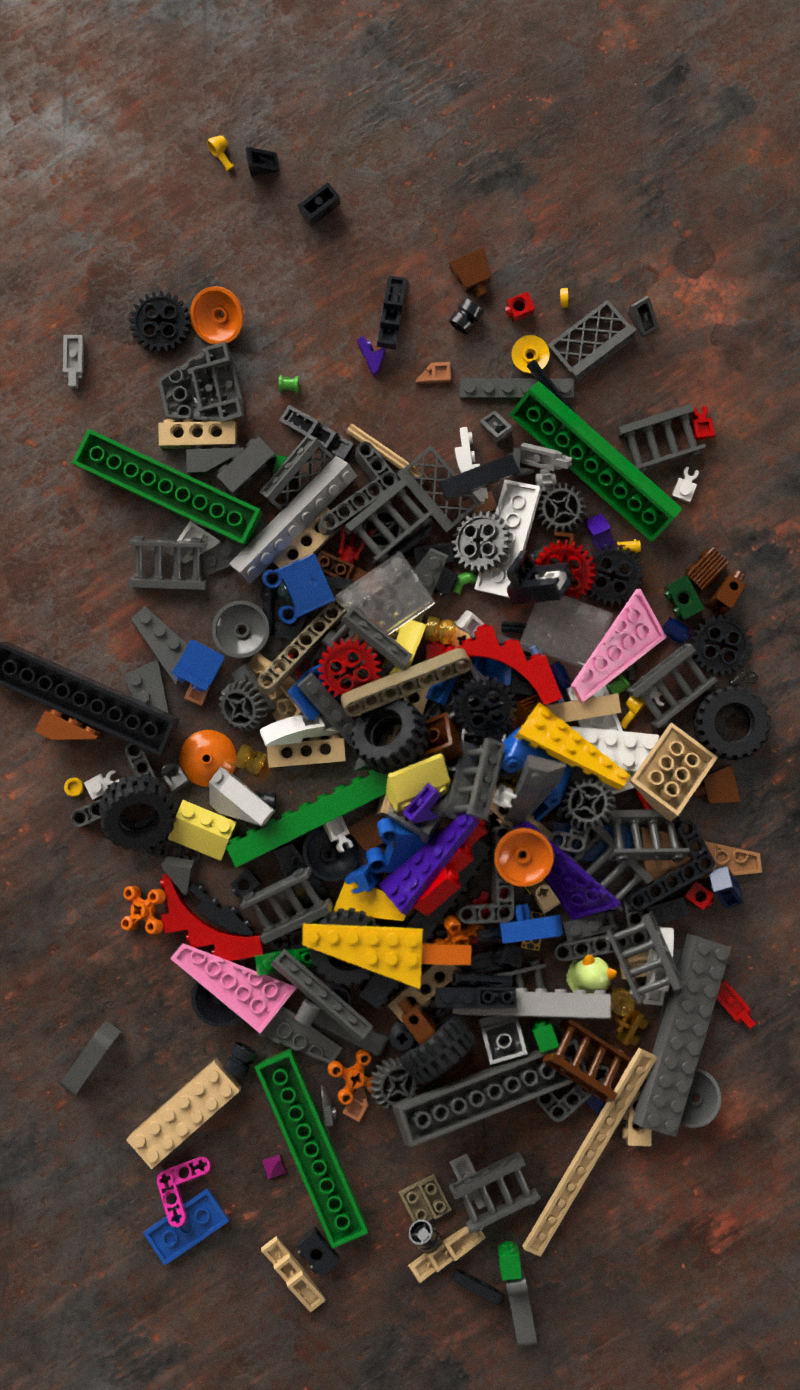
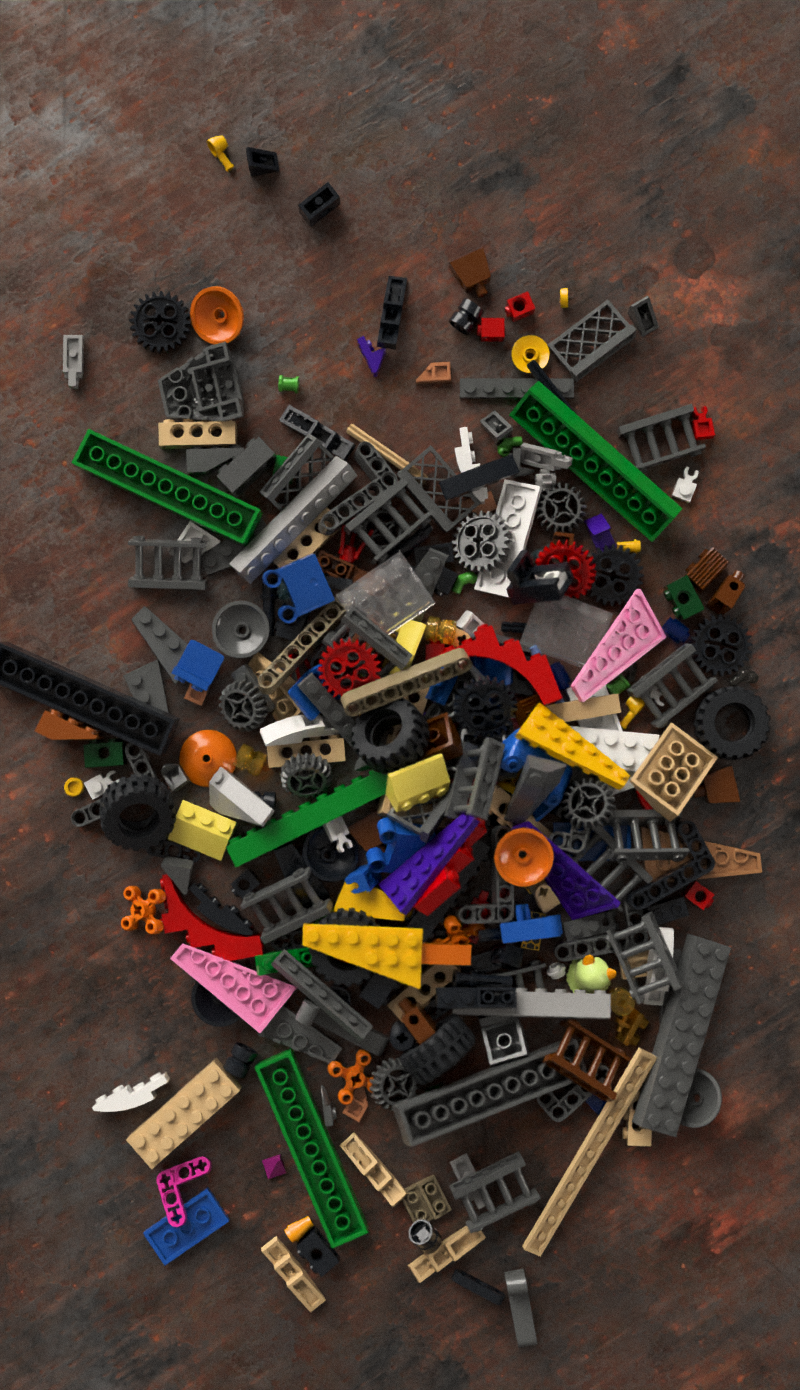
(90, 1057): dark grey beam -> none
(93, 756): none -> dark green brick
(125, 1098): none -> white slope
(298, 1229): none -> light orange cone
(306, 779): none -> dark grey gear
(373, 1169): none -> tan slope
(419, 808): dark purple slope -> none
(491, 330): none -> red brick
(504, 796): white plate -> none
(507, 444): none -> bright green arm
(509, 1261): green brick -> none
(544, 1034): green brick -> none
(556, 970): none -> white plate
(726, 887): dark blue brick -> none
(734, 1004): red hinge -> none

